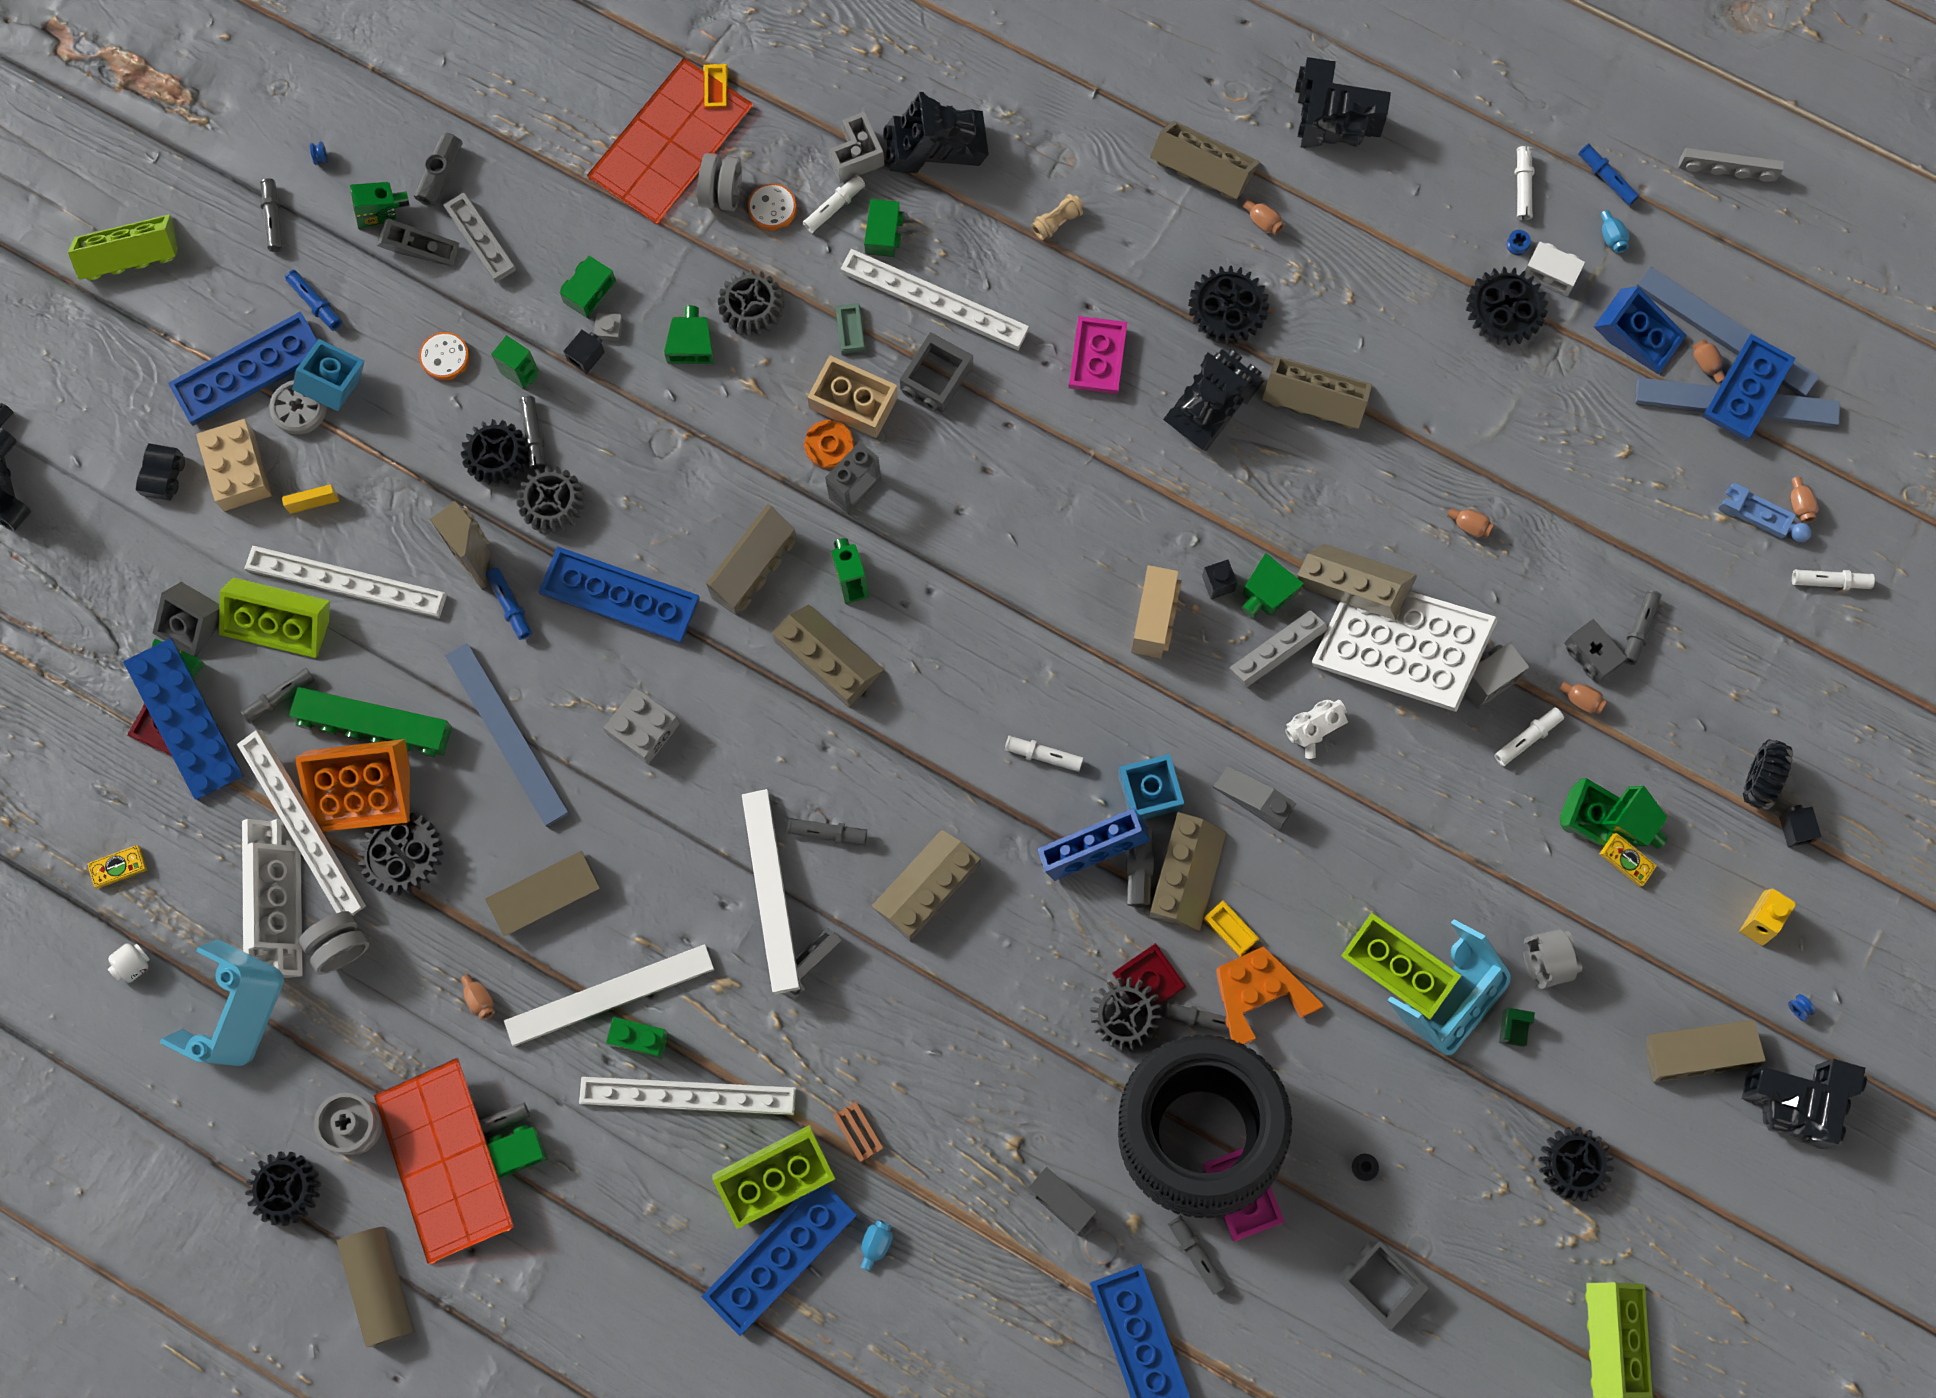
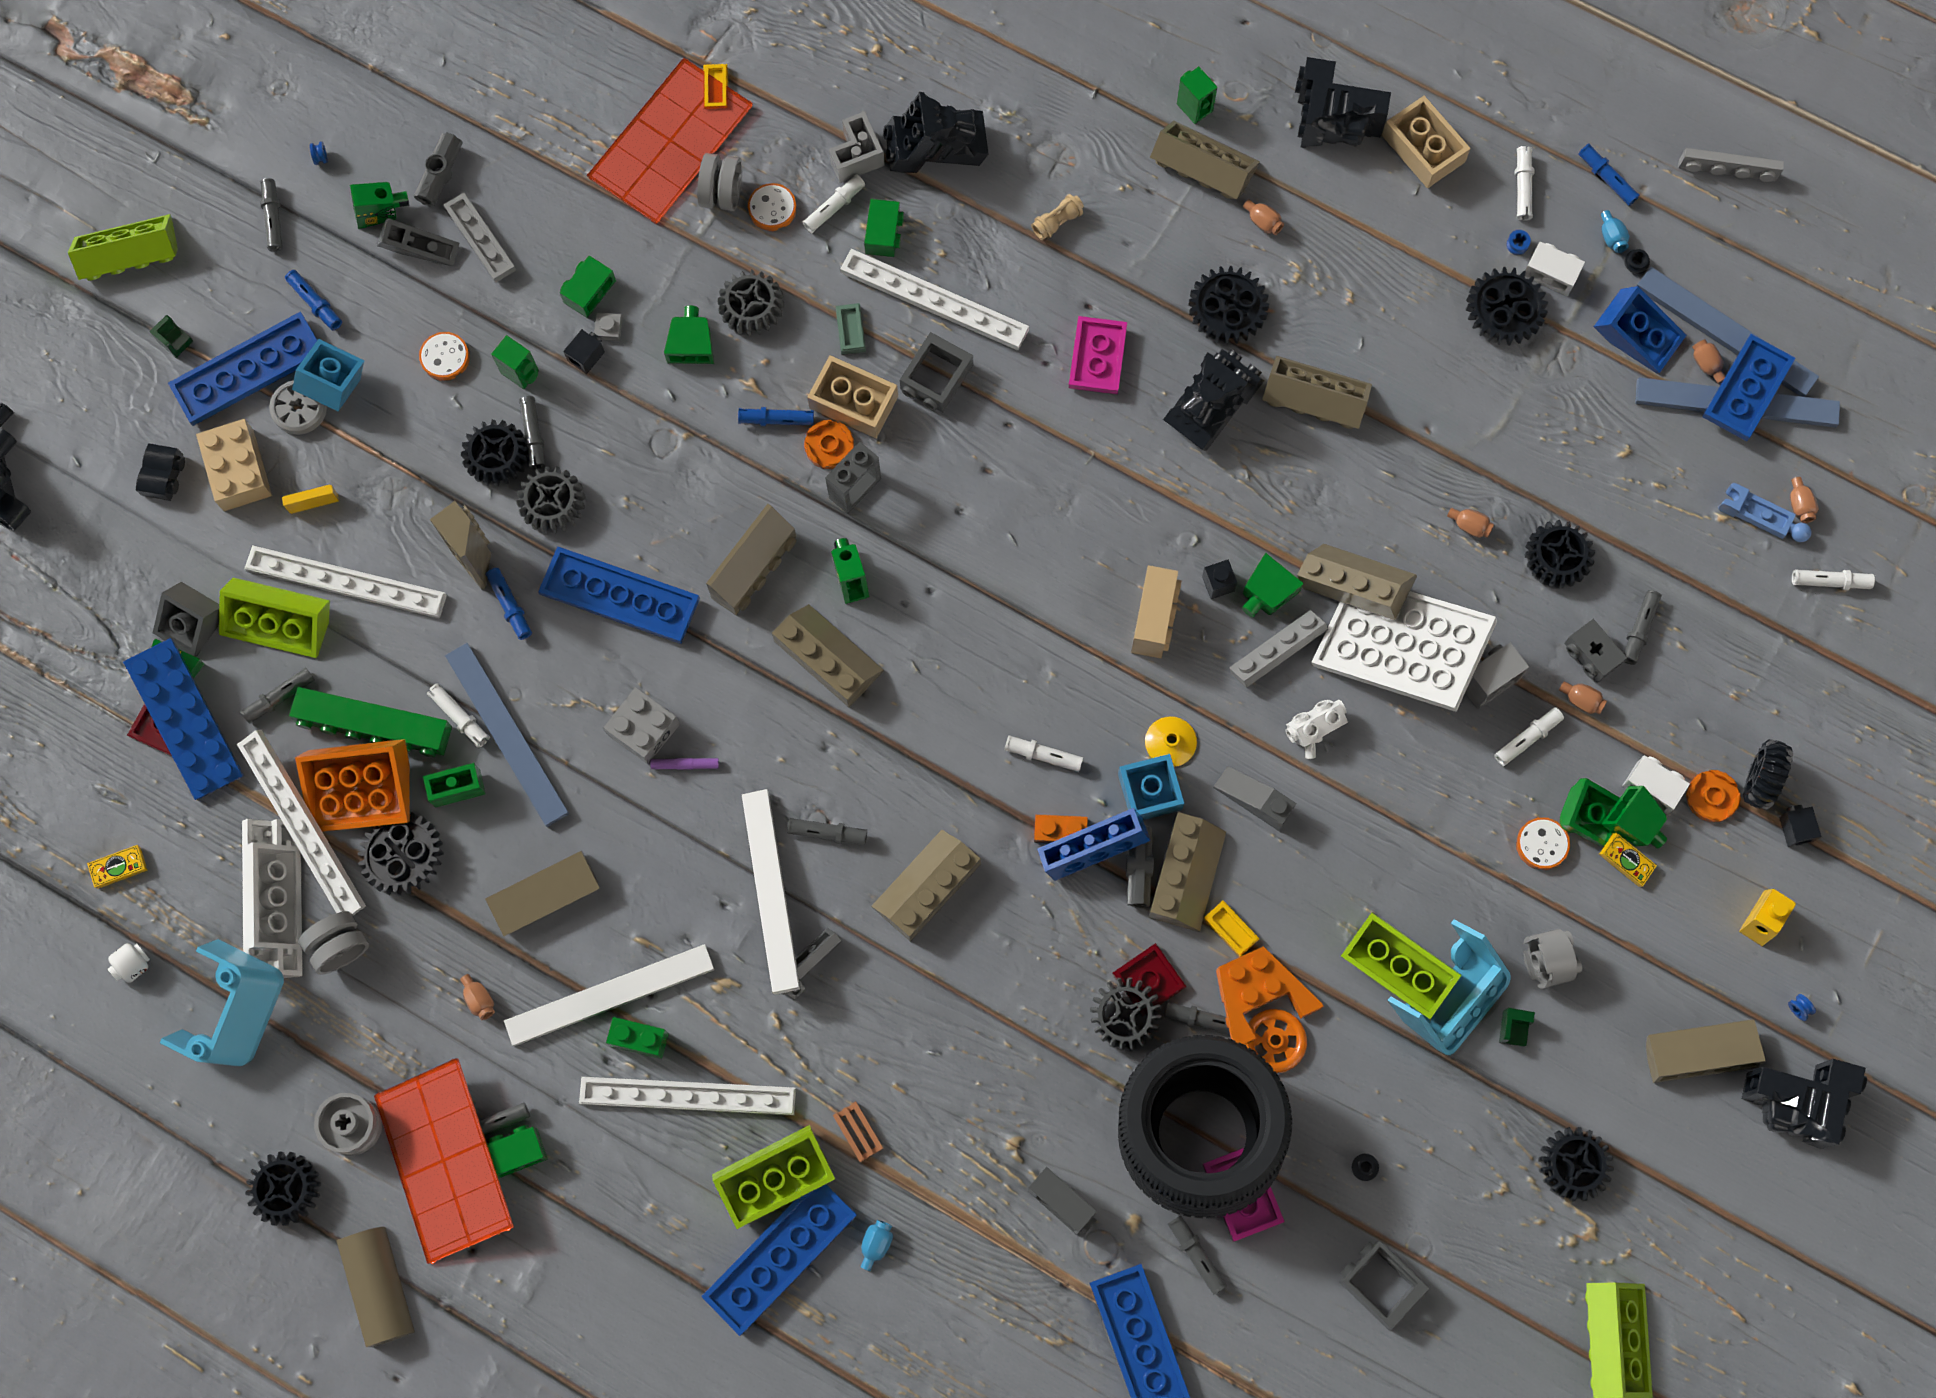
(171, 336): none -> dark green panel
(454, 785): none -> green brick
(464, 722): none -> white pin
(685, 763): none -> medium lavender piece
(781, 417): none -> blue pin
(1054, 827): none -> orange plate
(1181, 750): none -> yellow dish
(1196, 94): none -> green brick
(1293, 1028): none -> orange plate
(1425, 141): none -> tan brick
(1540, 550): none -> black gear
(1542, 843): none -> white tile
(1639, 255): none -> black plate
(1662, 784): none -> white brick
(1713, 796): none -> orange tile

